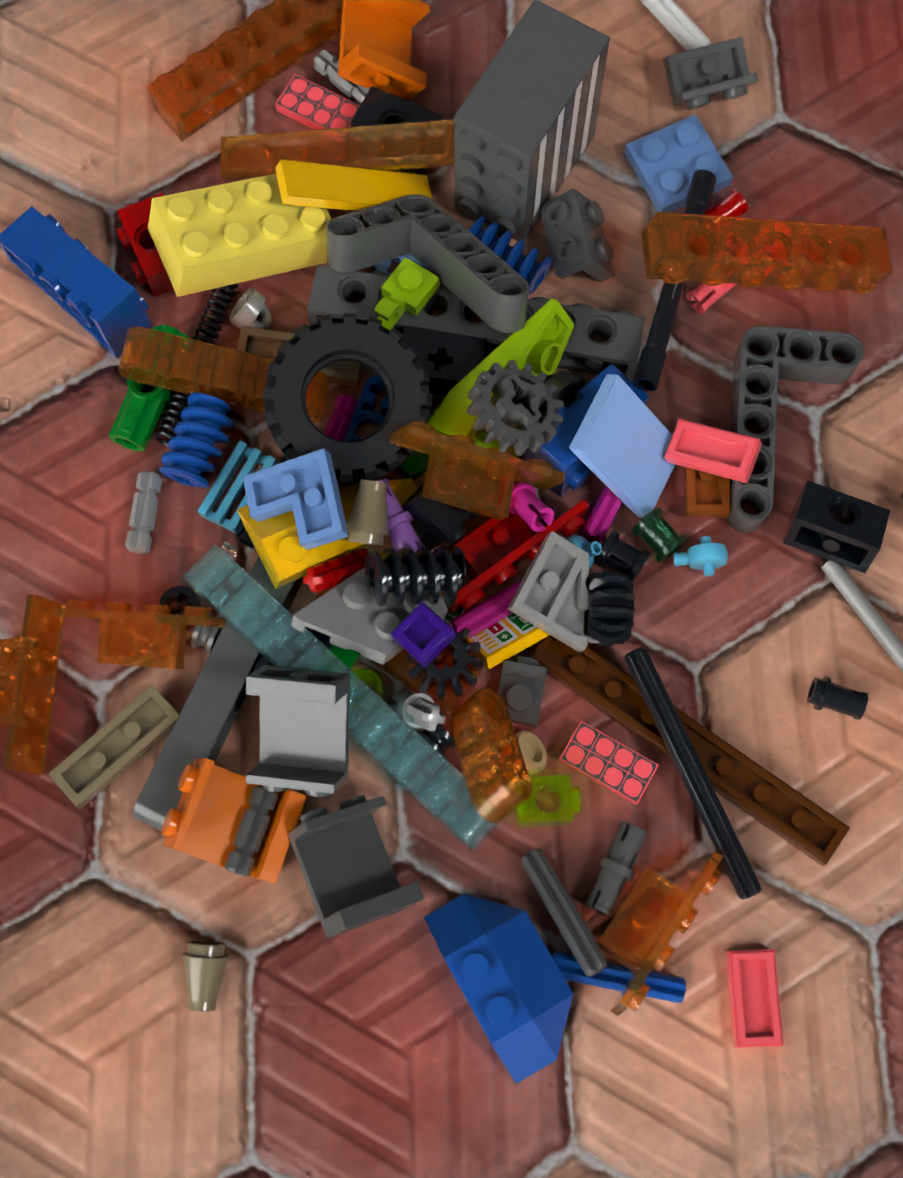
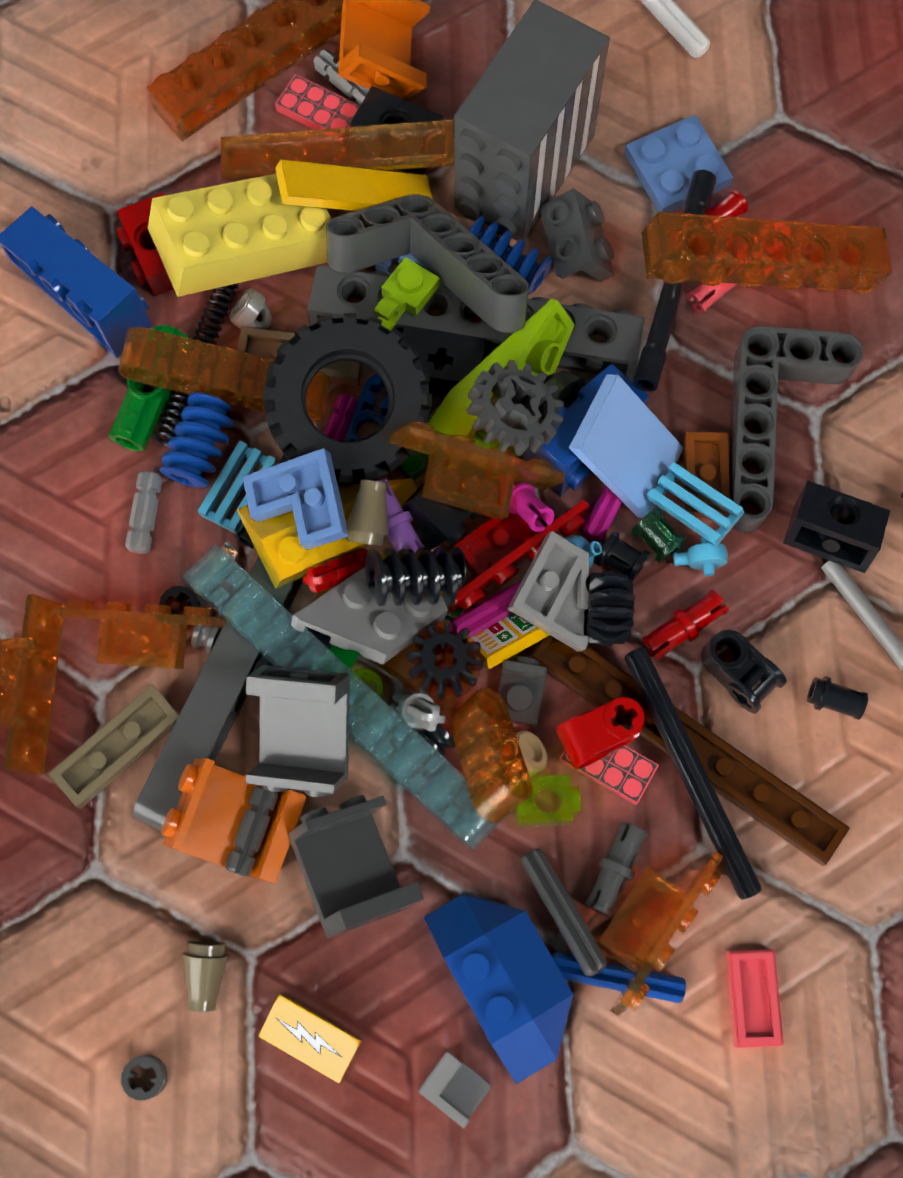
(143, 1092): none -> dark grey bush
(310, 1038): none -> yellow slope
(423, 634): dark purple tile -> none
(454, 1088): none -> light grey panel
(593, 735): none -> red piece
(667, 483): none -> medium azure tile
(685, 625): none -> red pin
(708, 72): dark grey bracket -> none
(713, 450): coral tile -> none
(744, 671): none -> black piece

